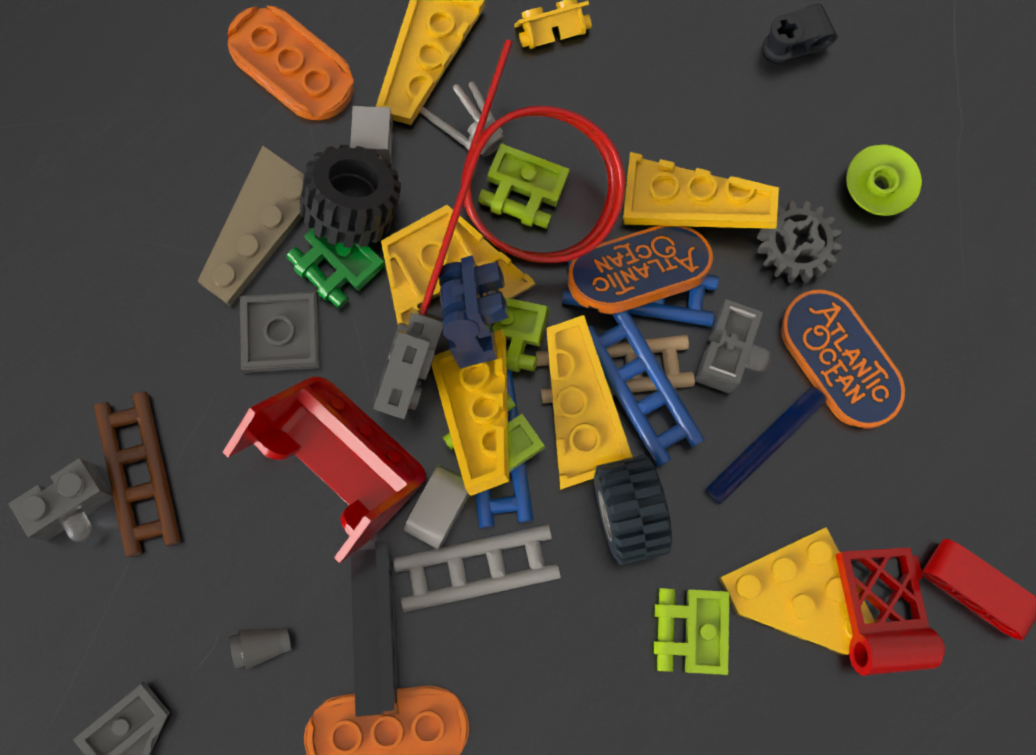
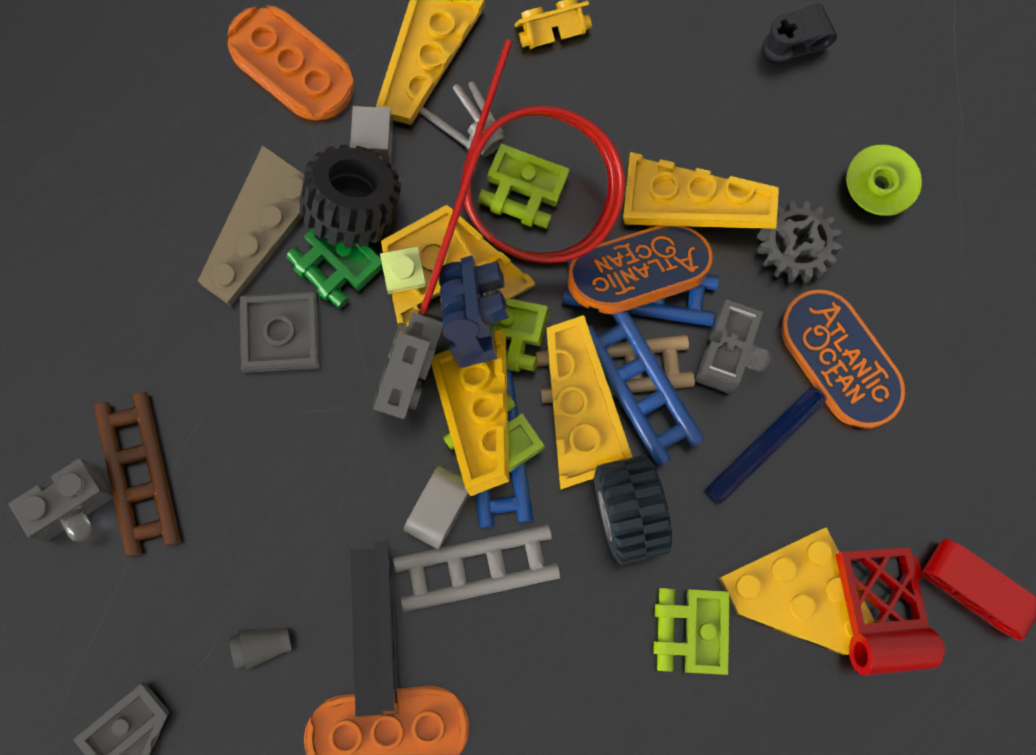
(340, 448): red windscreen -> none
(402, 270): none -> yellowish green plate

